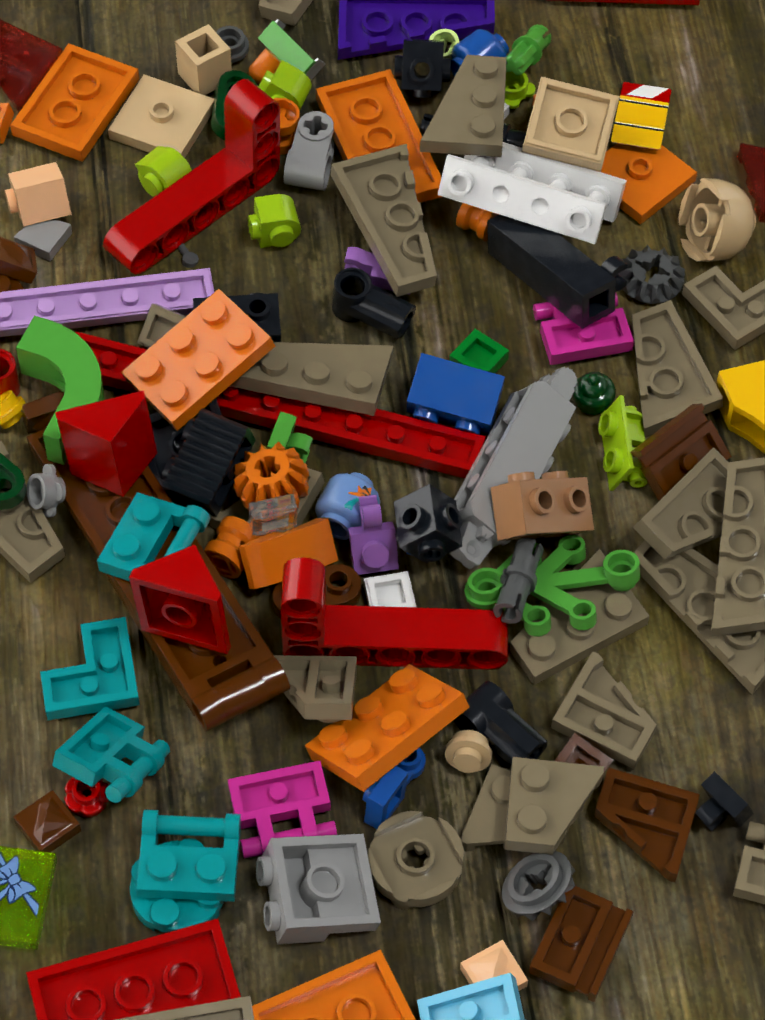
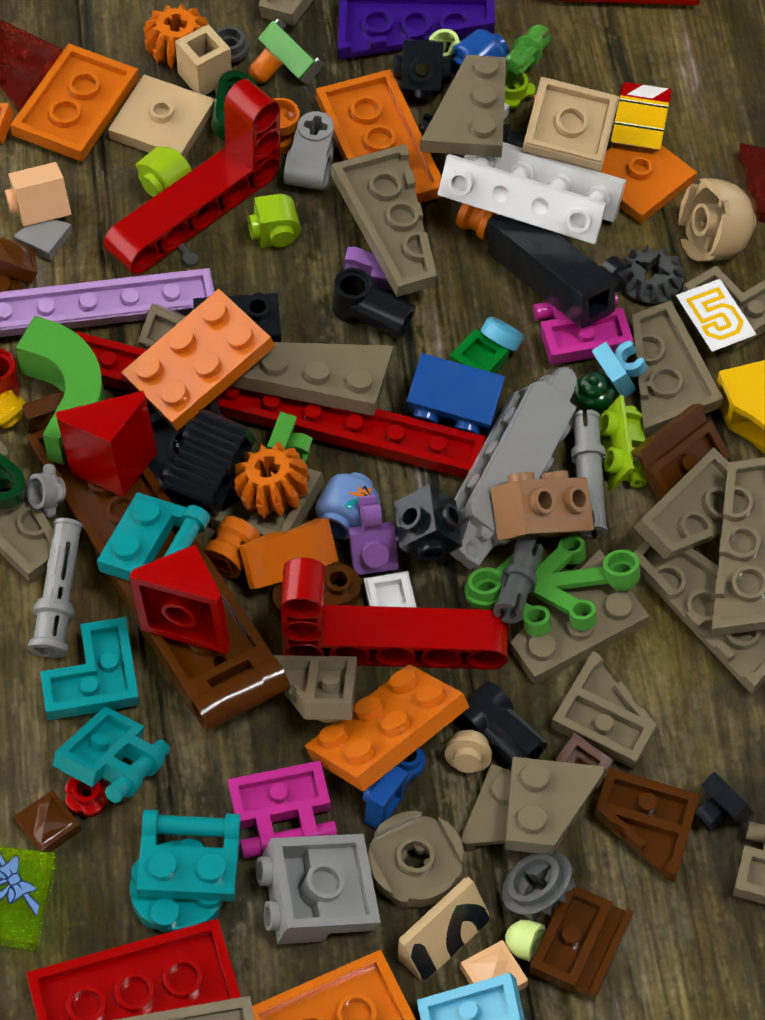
(54, 608): none -> light grey pin
(166, 28): none -> orange gear
(273, 514): clear tile -> none
(287, 83): lime plate -> none
(443, 930): none -> tan slope
(502, 333): none -> medium azure tile
(524, 938): none -> yellowish green hinge
(588, 456): none -> light grey pin
(616, 367): none -> medium azure tile
(716, 315): none -> white sticker

